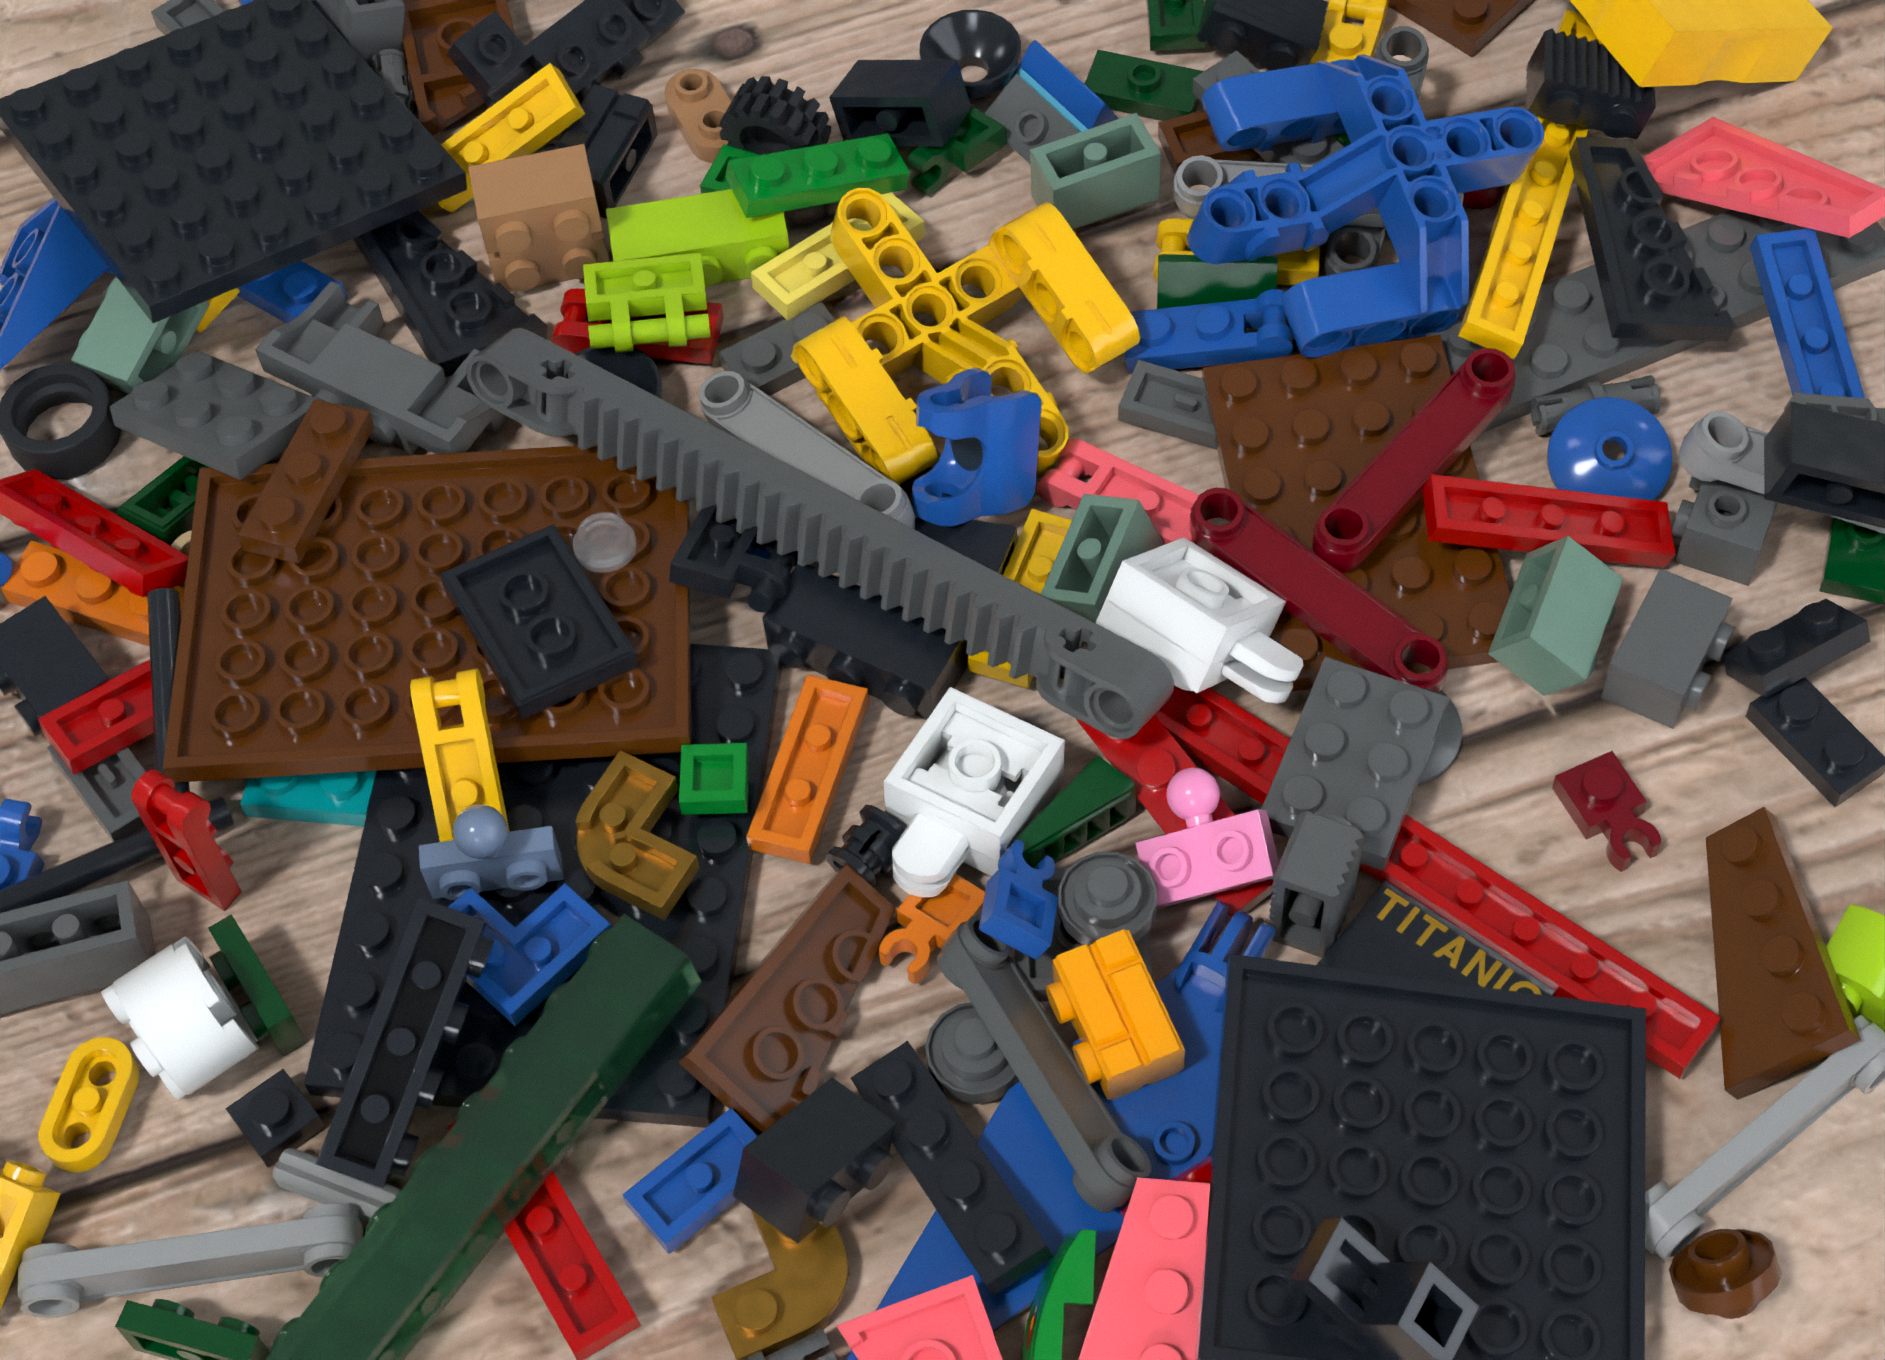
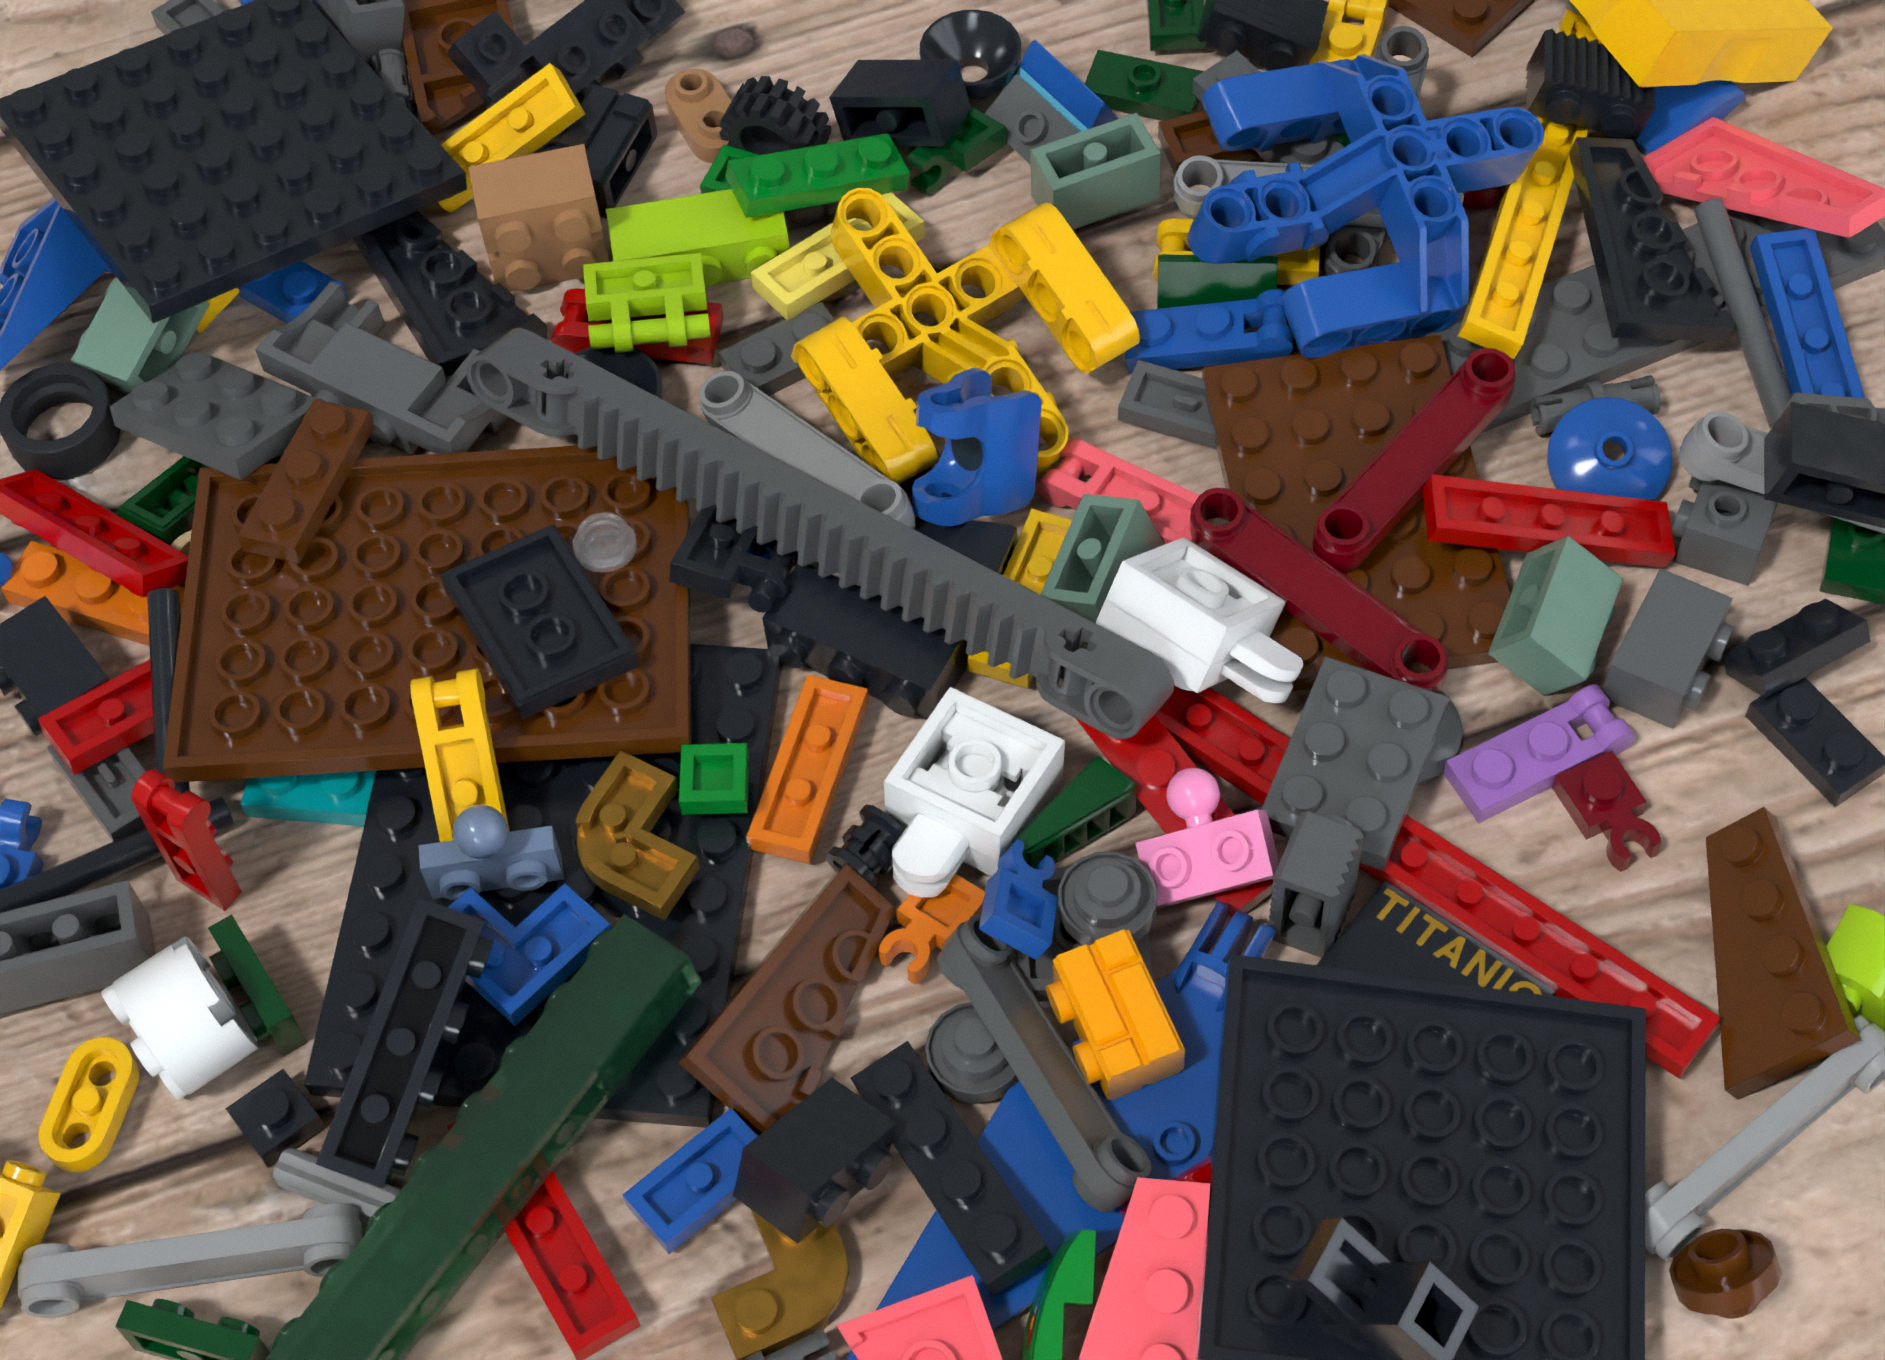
(1531, 754): none -> medium lavender plate
(1684, 108): none -> blue slope
(1744, 308): none -> dark grey piece

